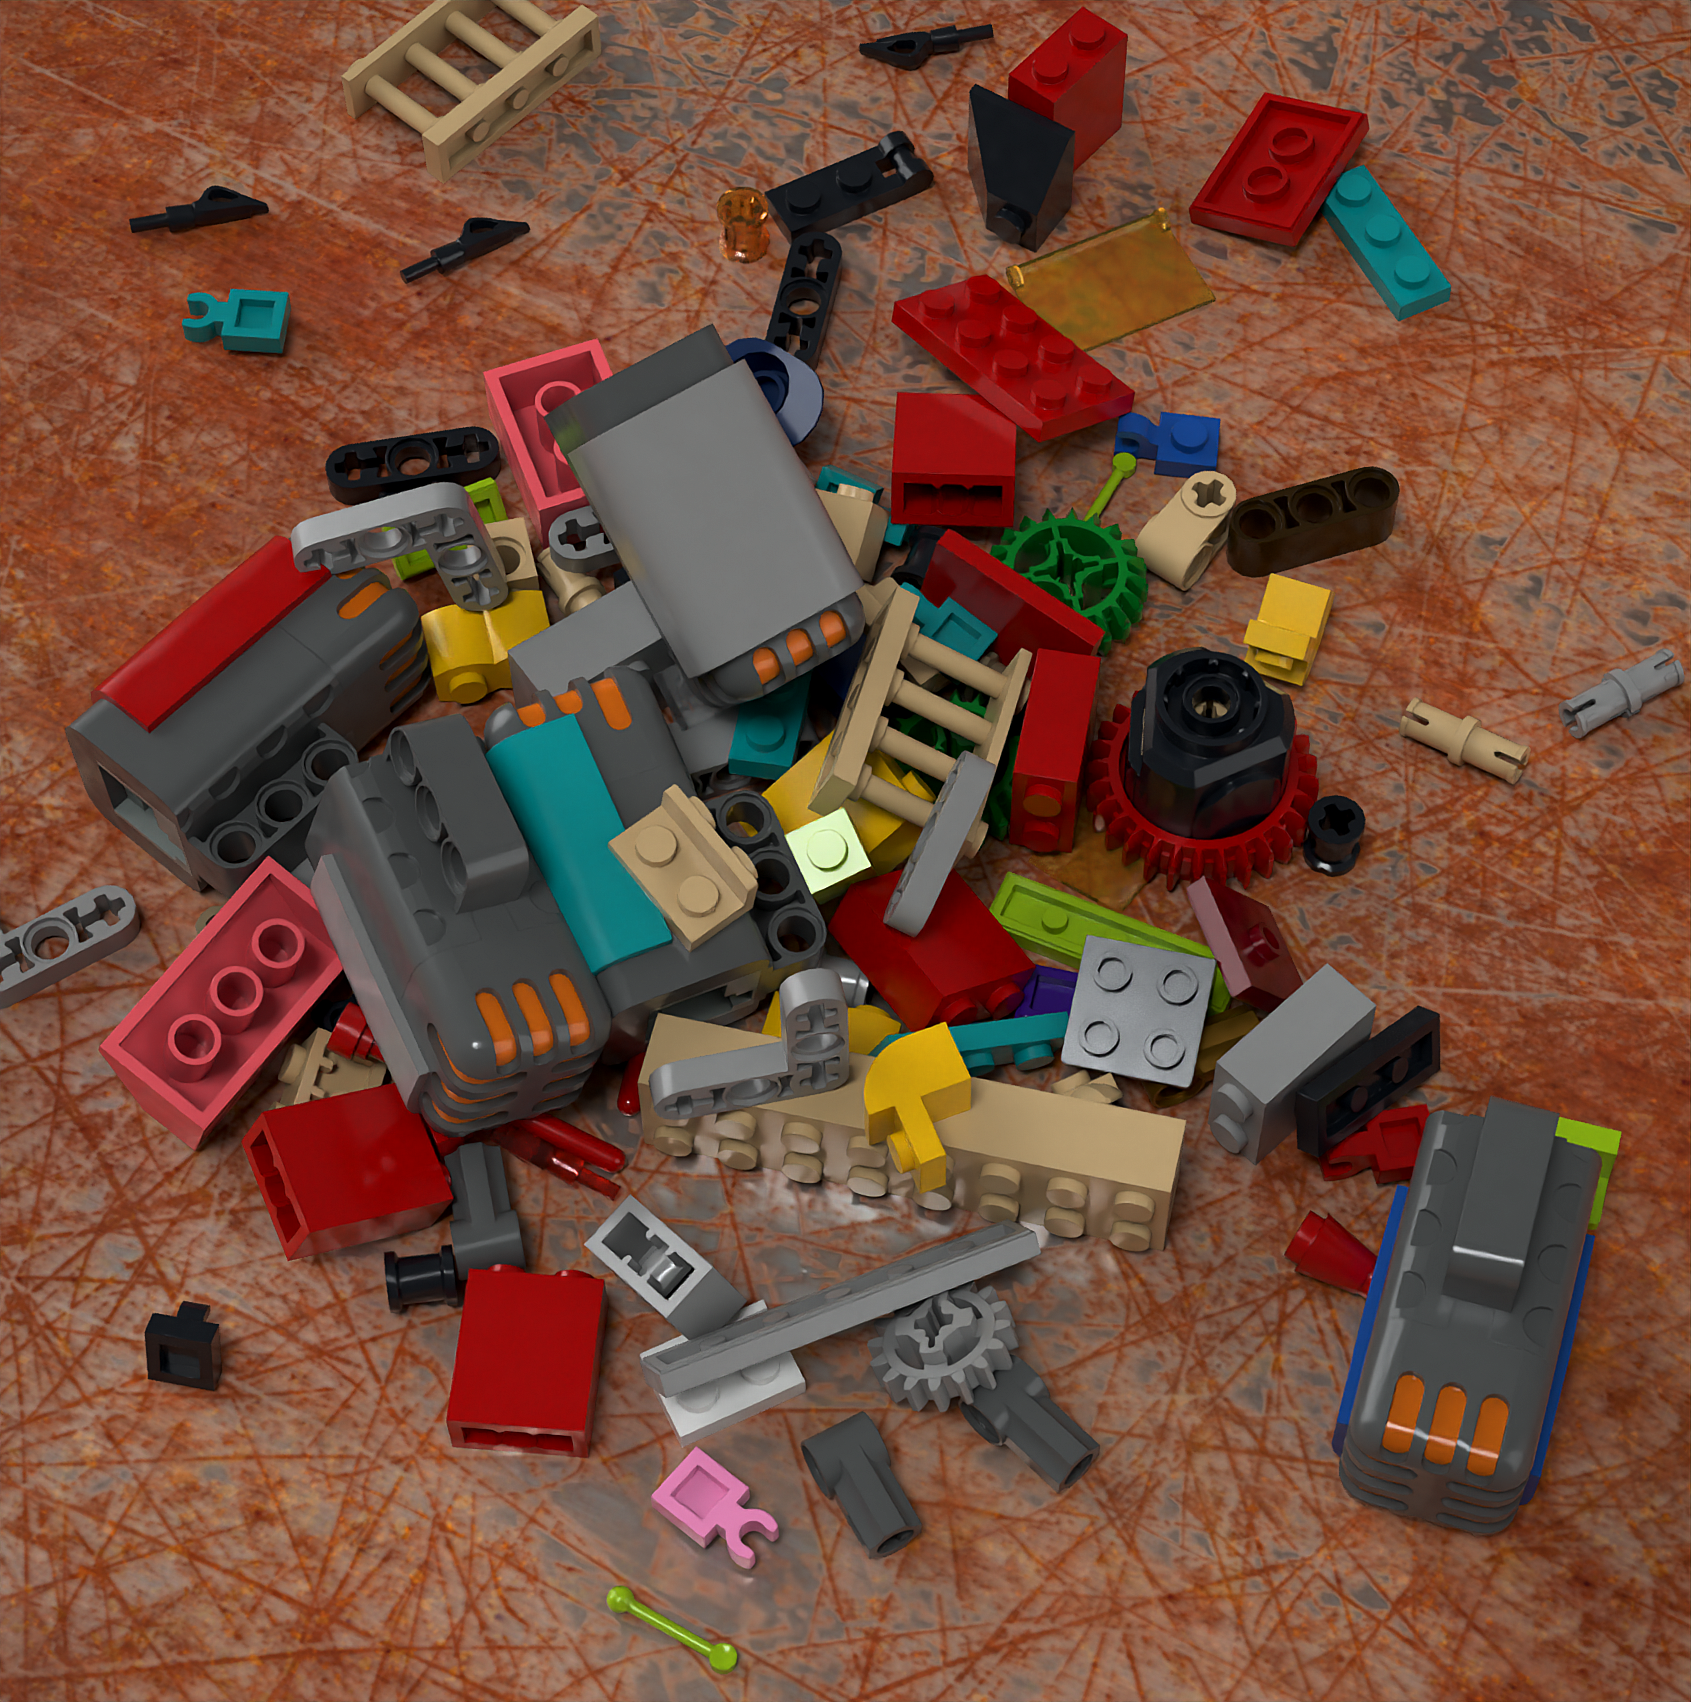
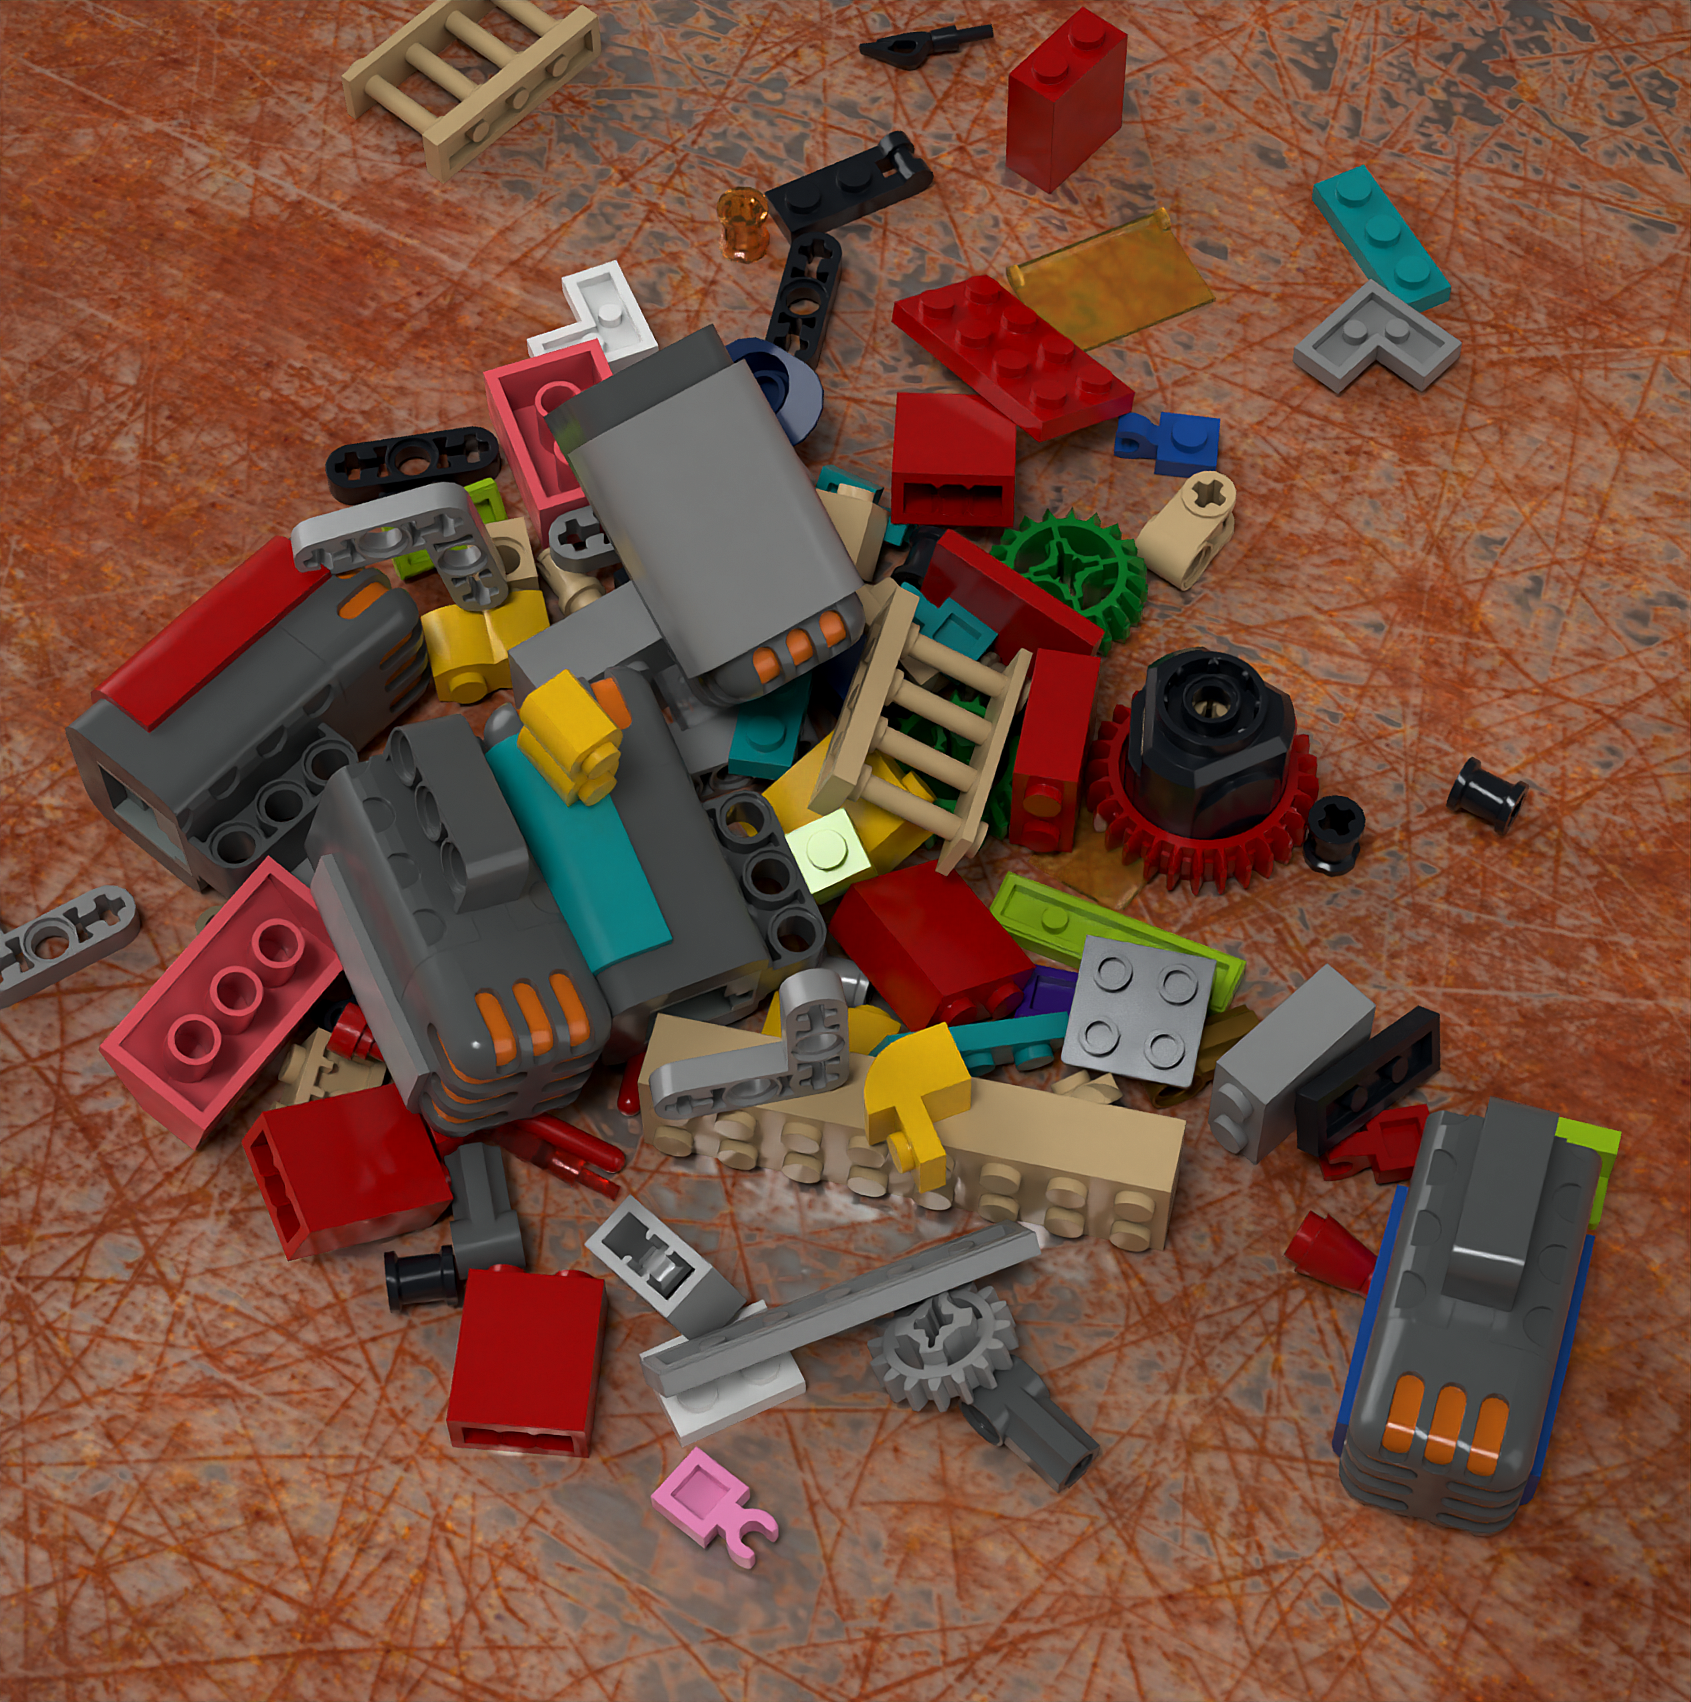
(184, 1347): black tile -> none
(214, 207): black hand -> none
(246, 322): teal plate -> none
(476, 239): black hand -> none
(570, 740): none -> yellow brick
(602, 311): none -> white plate
(687, 868): tan bracket -> none
(721, 1656): lime hinge -> none
(855, 1469): dark grey piece -> none
(939, 843): light grey beam -> none
(1018, 168): black slope -> none
(1122, 467): lime hinge -> none
(1245, 945): dark red plate -> none
(1279, 169): red tile -> none
(1288, 629): yellow brick -> none
(1336, 505): dark brown beam -> none
(1379, 328): none -> light grey plate
(1464, 740): tan pin -> none
(1487, 796): none -> black bush
(1621, 693): light grey pin -> none

